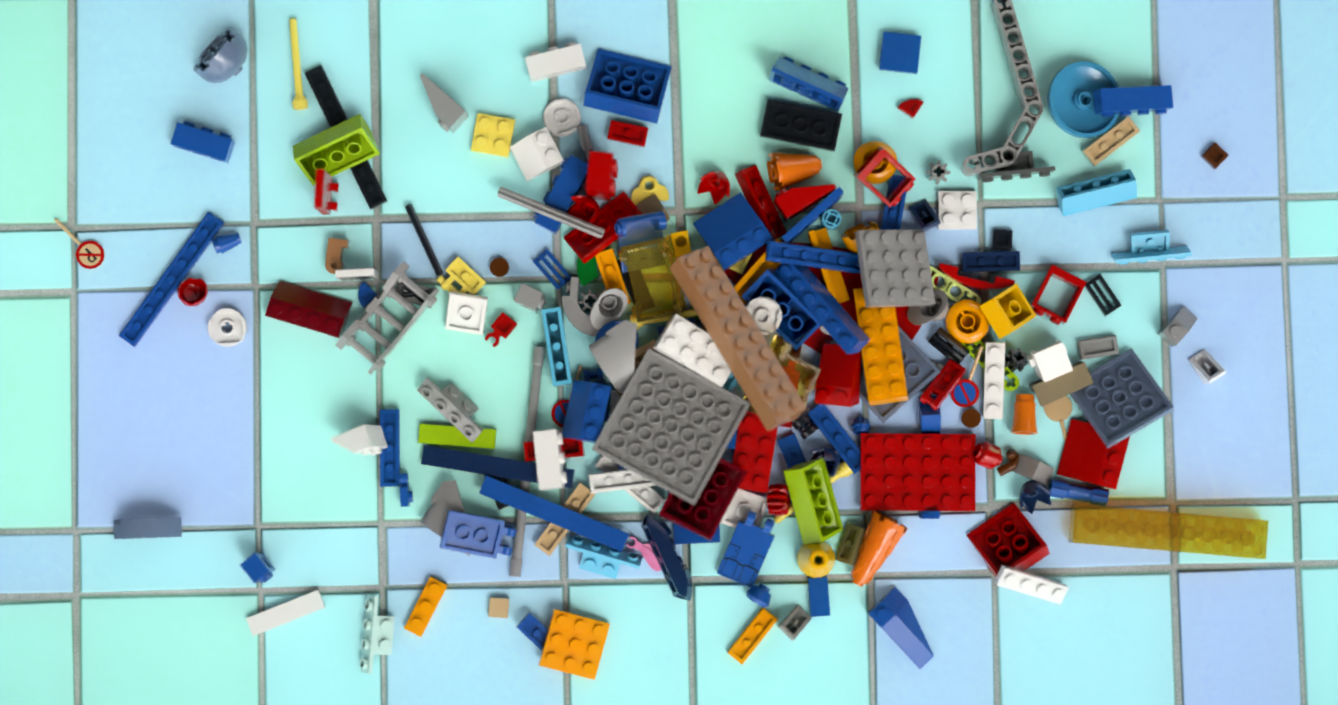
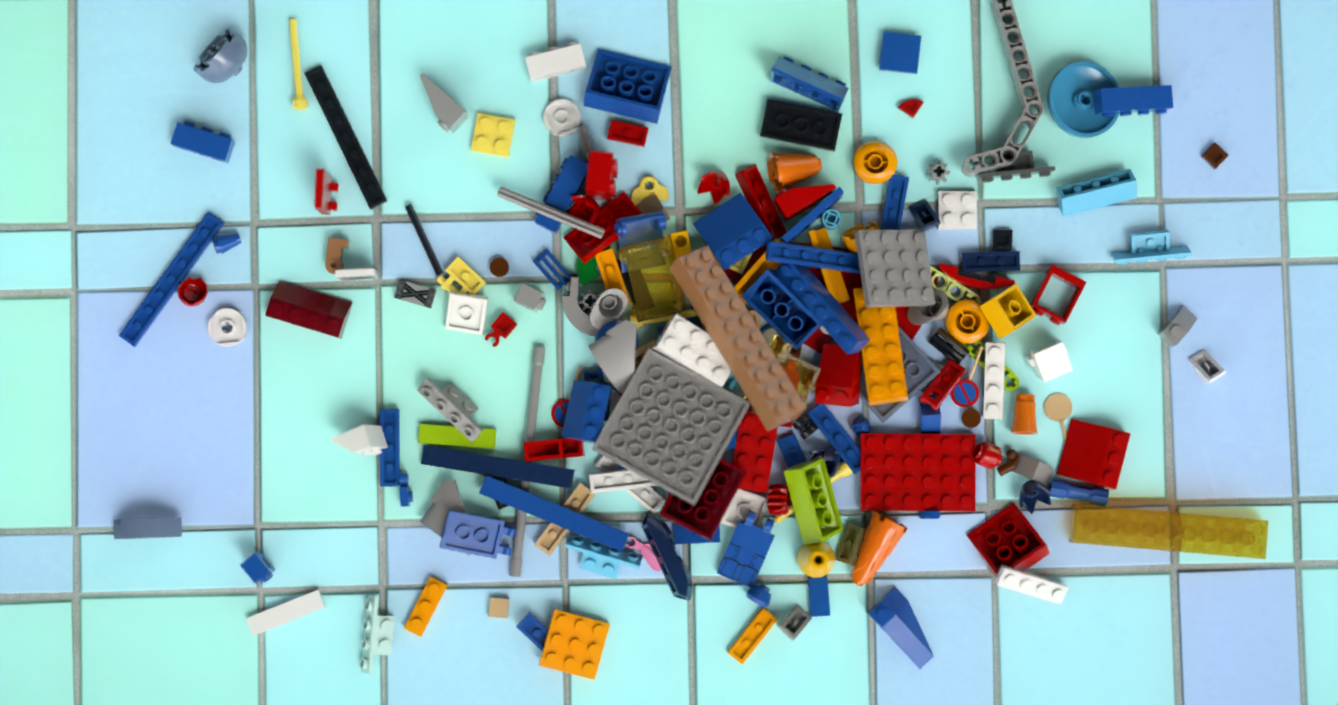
(89, 253): piece -> none
(336, 148): lime slope -> none
(348, 337): light grey fence -> none
(365, 294): blue tile -> none
(536, 154): white slope -> none
(549, 459): white brick -> none
(557, 346): medium azure brick -> none
(765, 313): white tile -> none
(868, 167): red window -> none
(1015, 360): black gear -> none
(1063, 385): dark tan panel -> none
(1098, 347): light grey tile -> none
(1111, 141): tan plate -> none
(1111, 308): black tile -> none
(1121, 399): sand blue plate -> none

